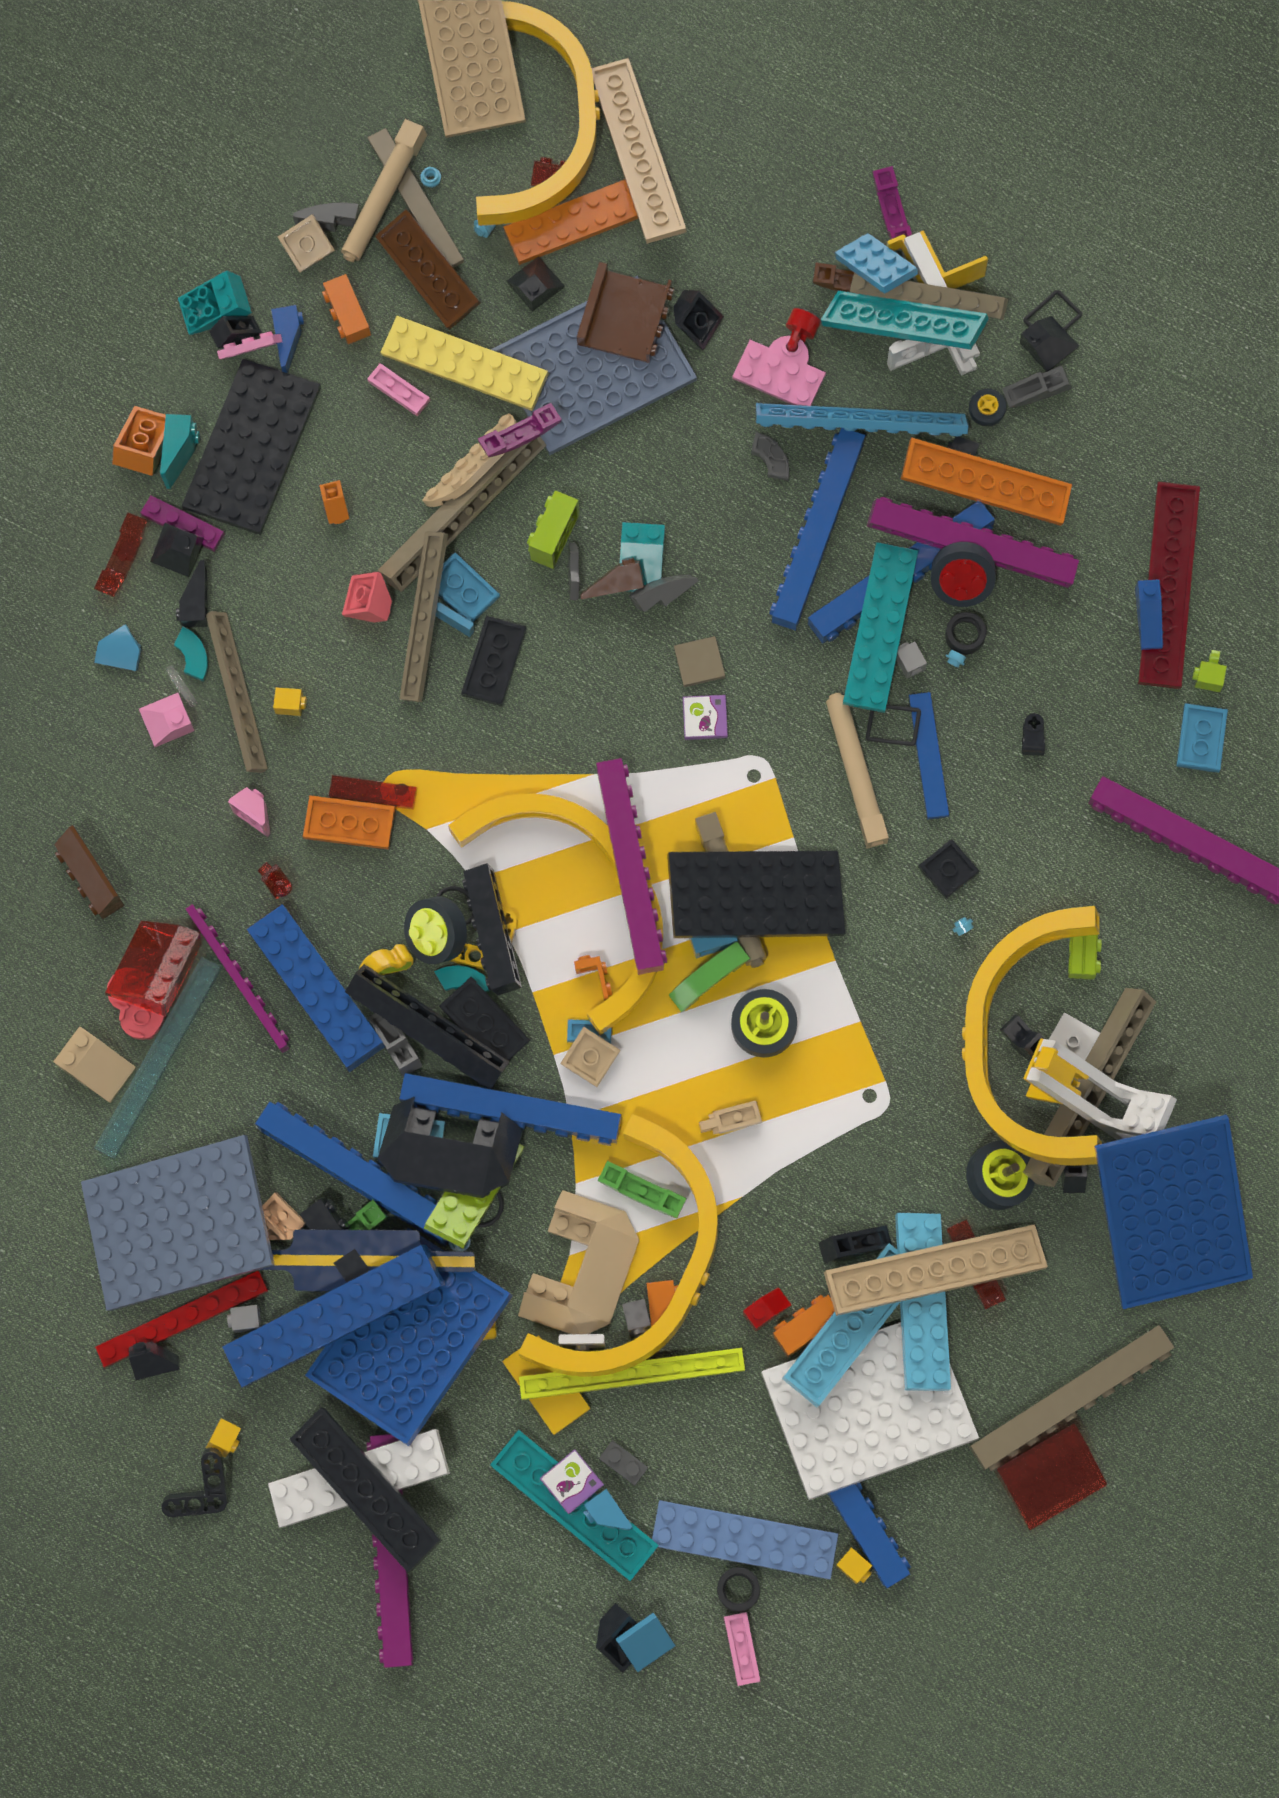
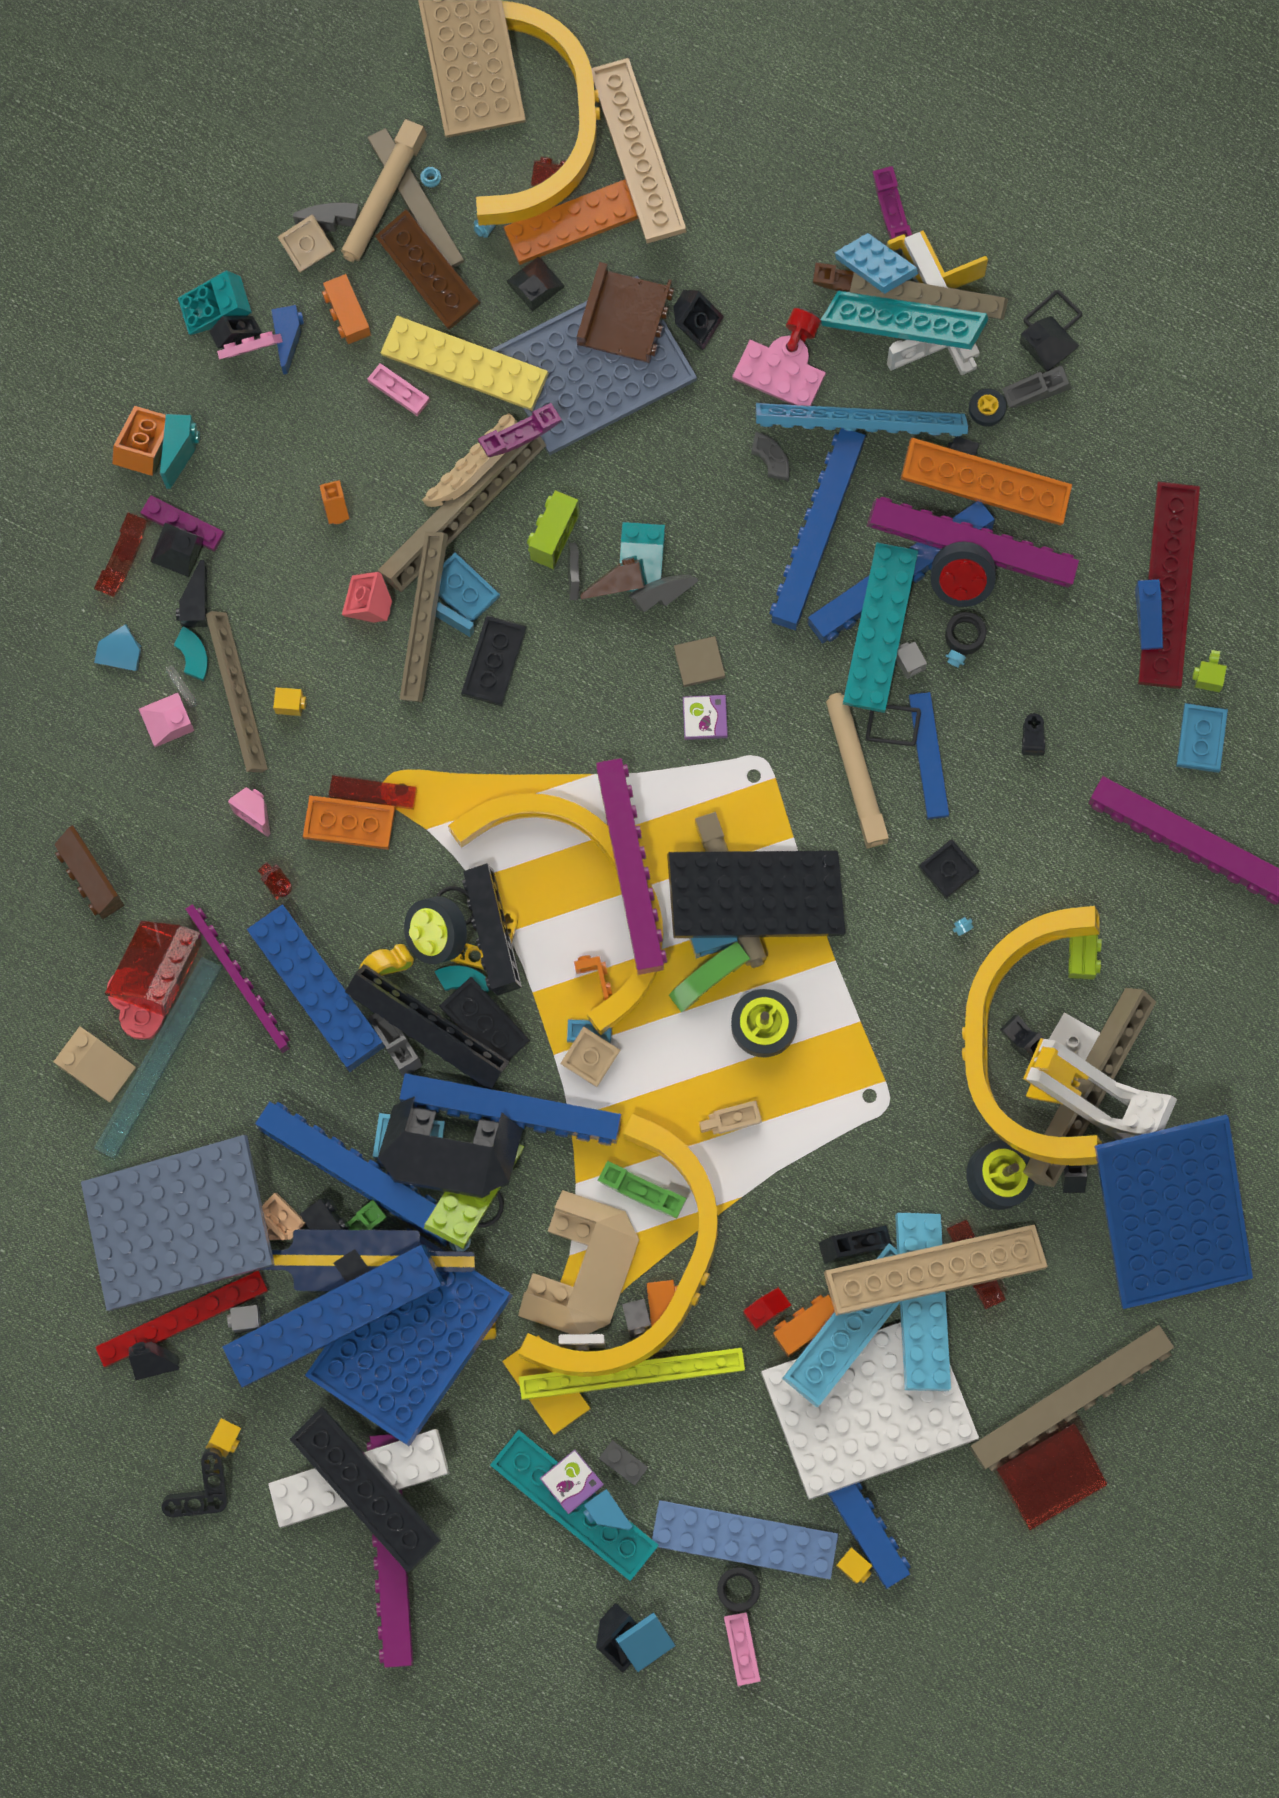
(251, 446): black plate -> none

